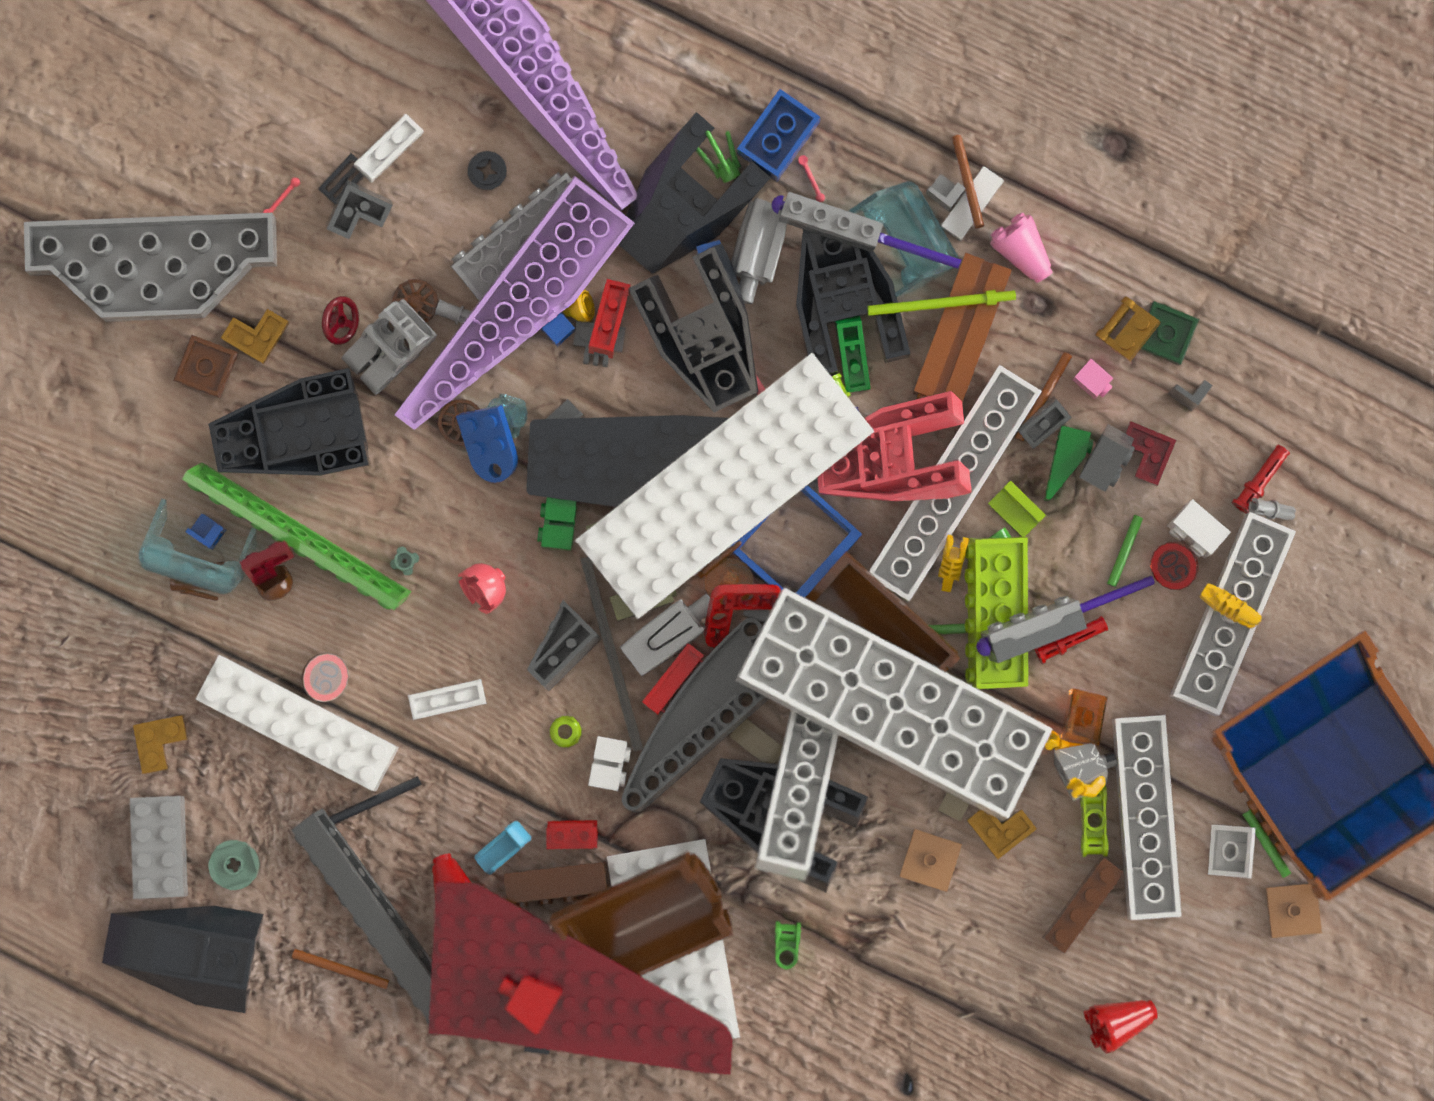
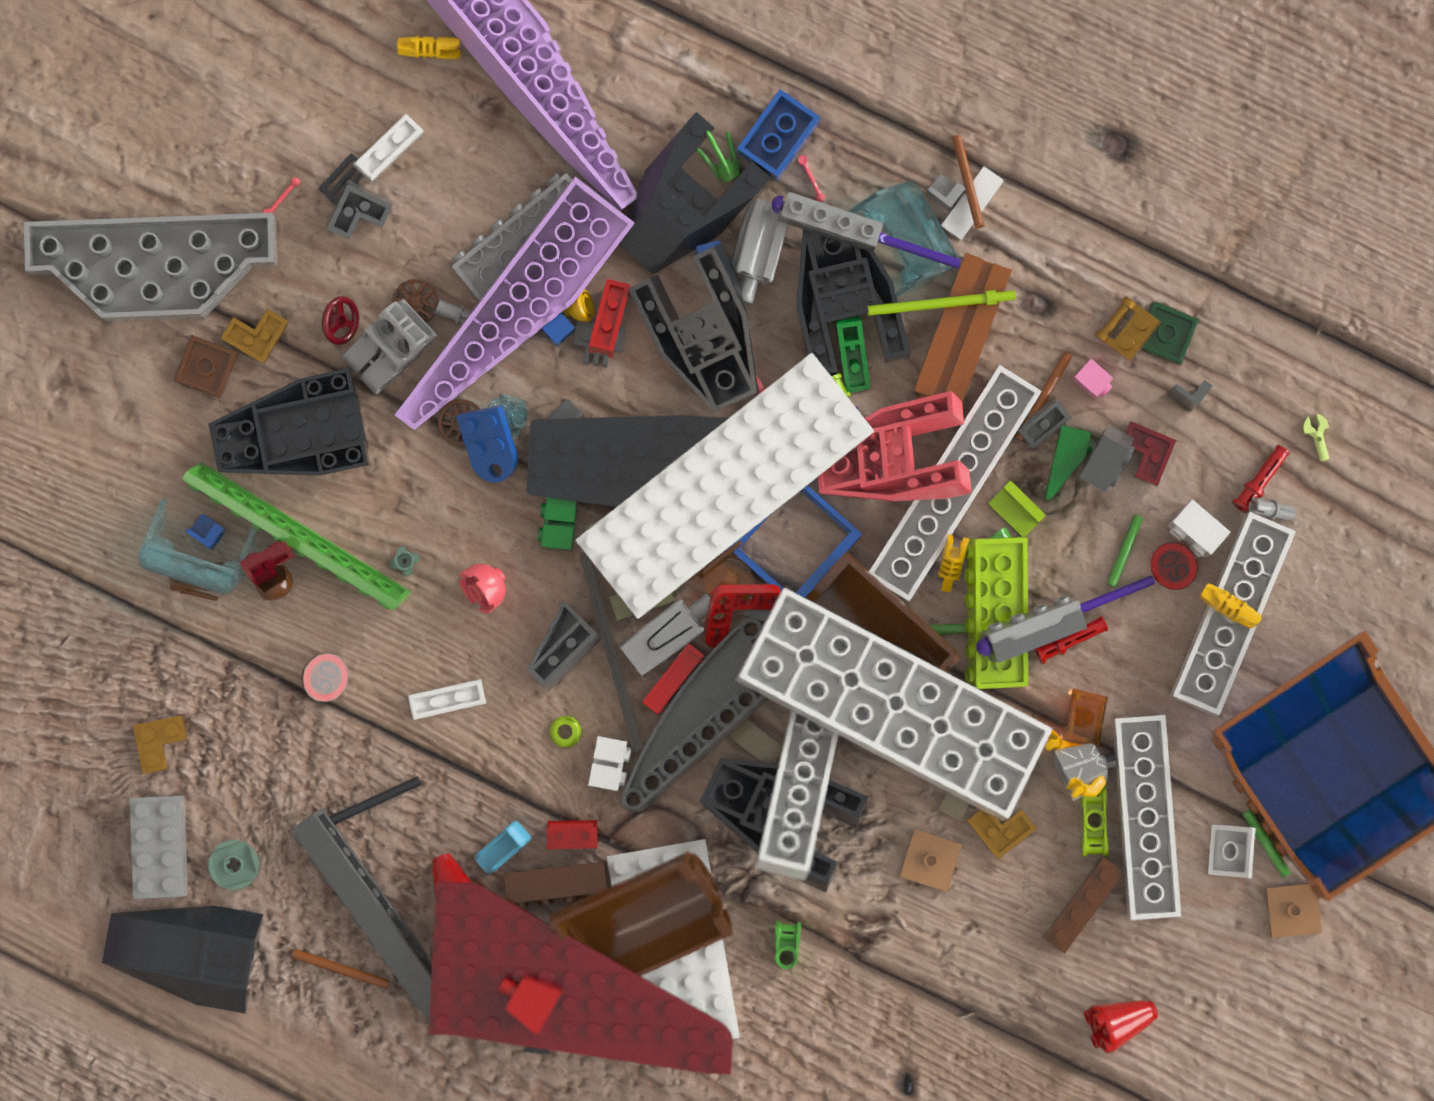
(297, 723): white brick -> none
(429, 47): none -> yellow hinge
(480, 161): black gear -> none
(1023, 247): bright pink cone -> none
(1317, 435): none -> yellowish green bar

